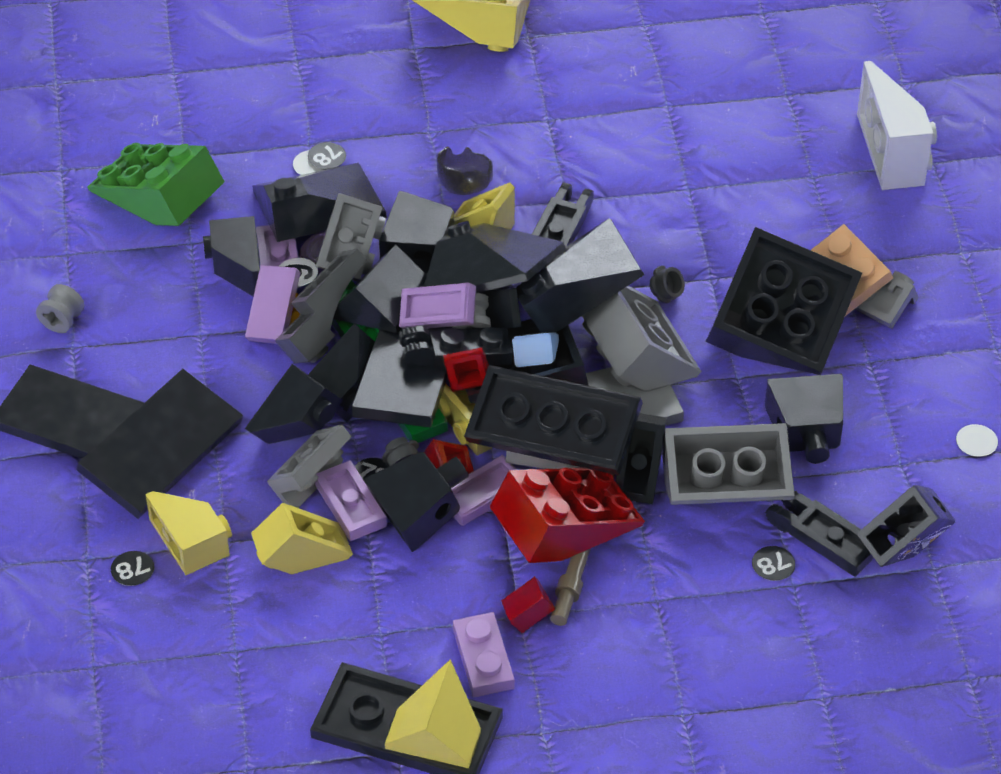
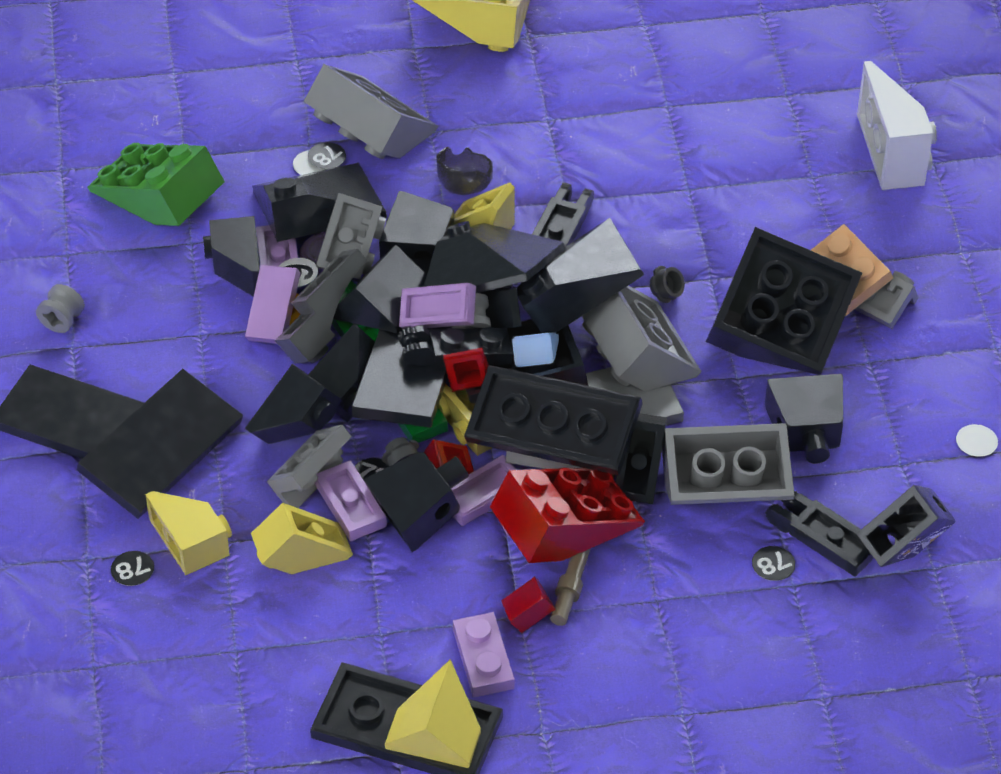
(367, 113): none -> light grey slope

